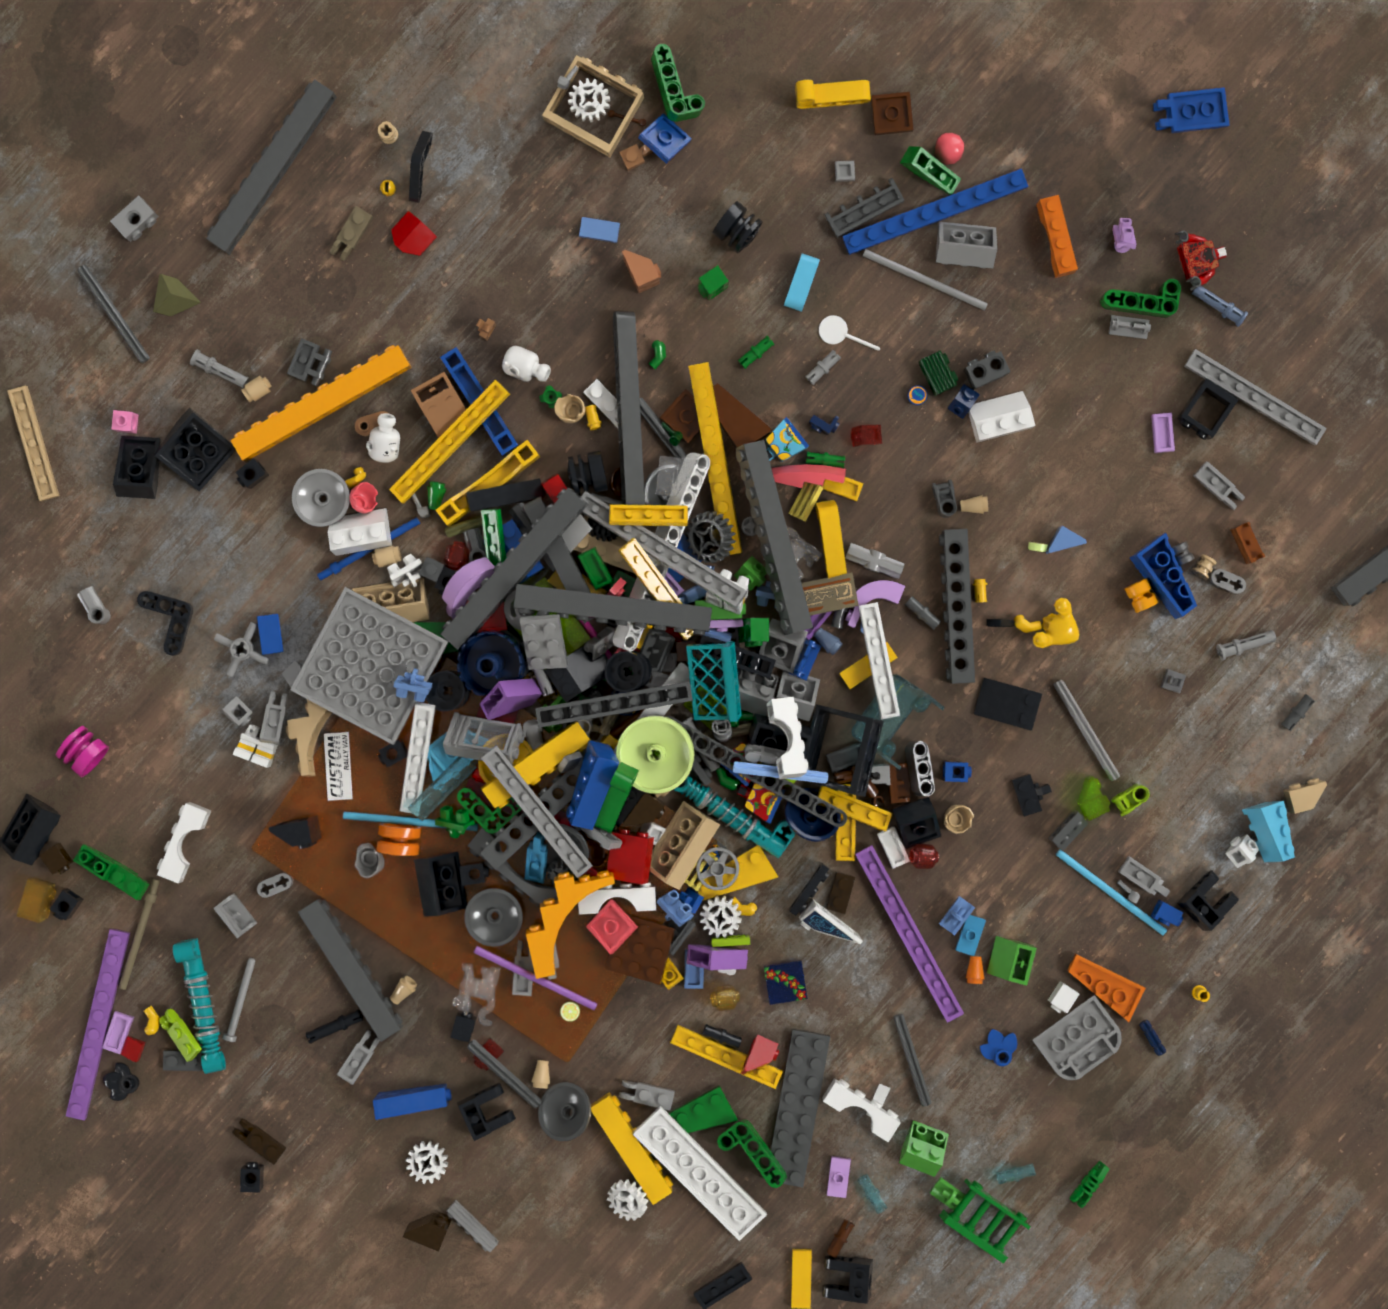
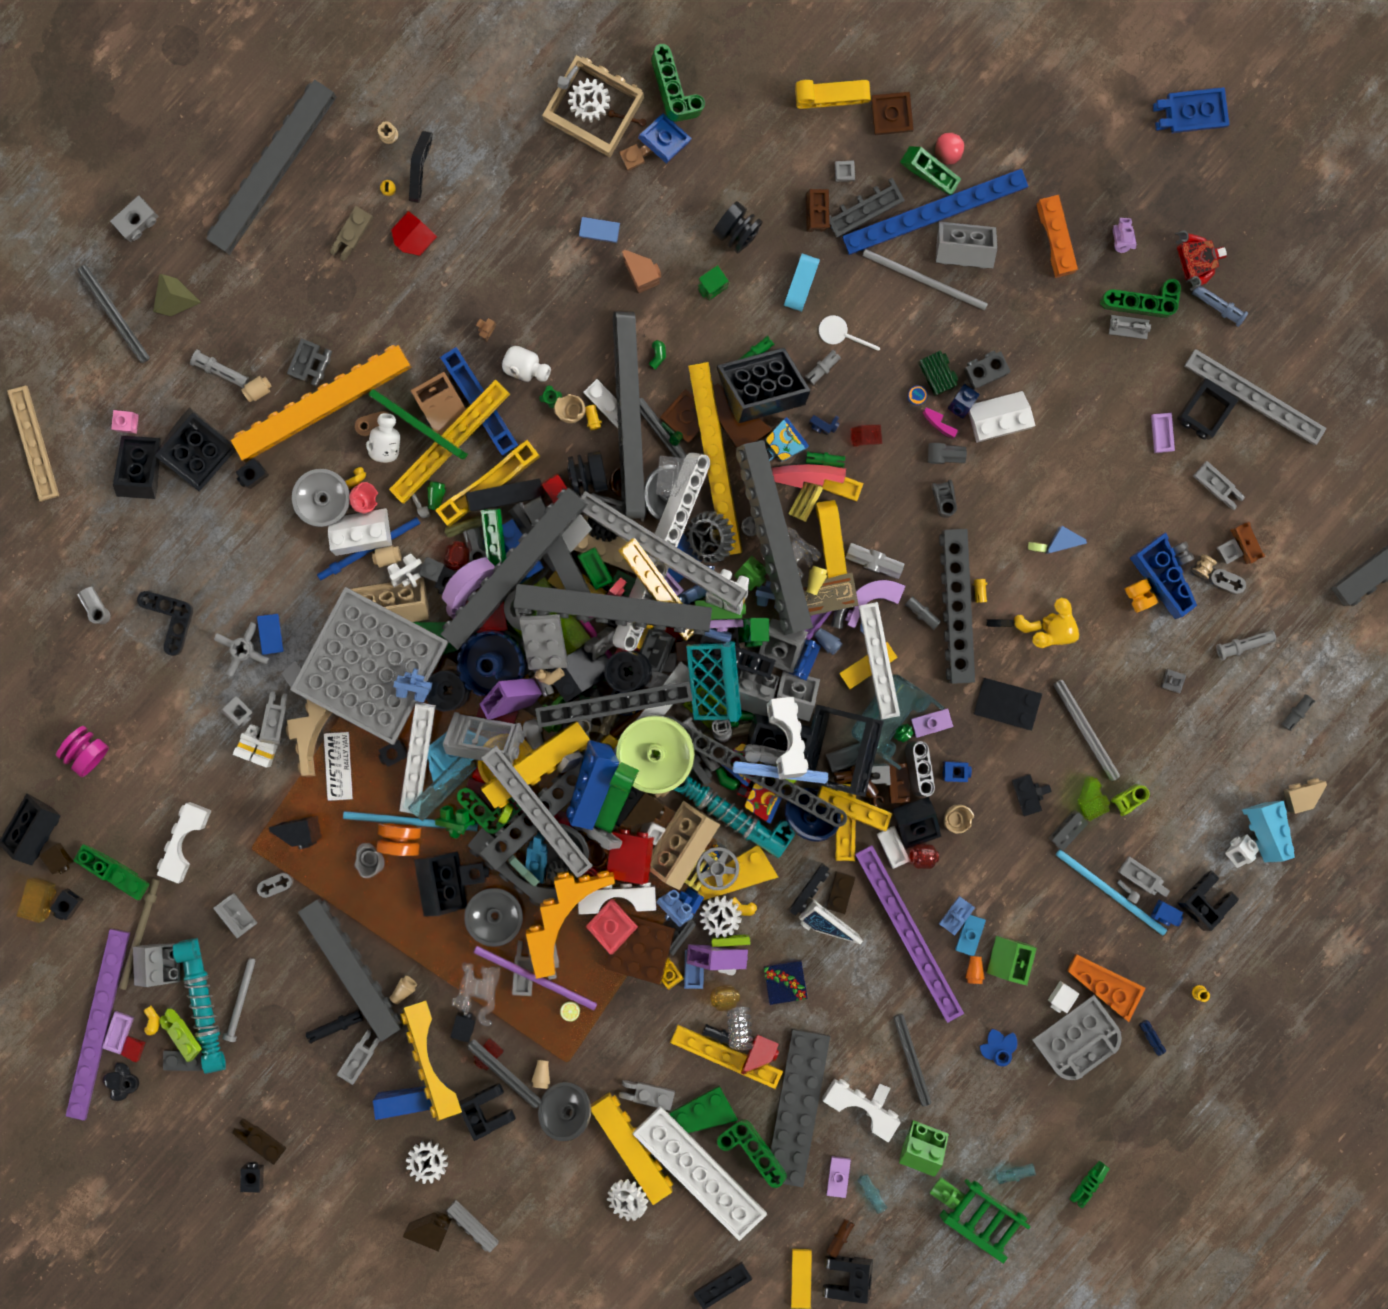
(155, 965): none -> light grey slope
(418, 424): none -> green tile
(443, 1100): none -> yellow arch
(505, 814): none -> lime tile
(523, 870): none -> sand green tile
(548, 677): none -> tan arm
(648, 515): yellow tile -> none
(739, 1028): none -> clear piece
(762, 385): none -> black slope
(816, 579): none -> light yellow cone
(817, 210): none -> reddish brown hinge
(903, 733): none -> green plate
(931, 723): none -> lavender plate
(935, 420): none -> dark pink slope
(940, 453): none -> dark grey piece
(975, 505): tan cone -> none
(1229, 551): none -> light grey plate

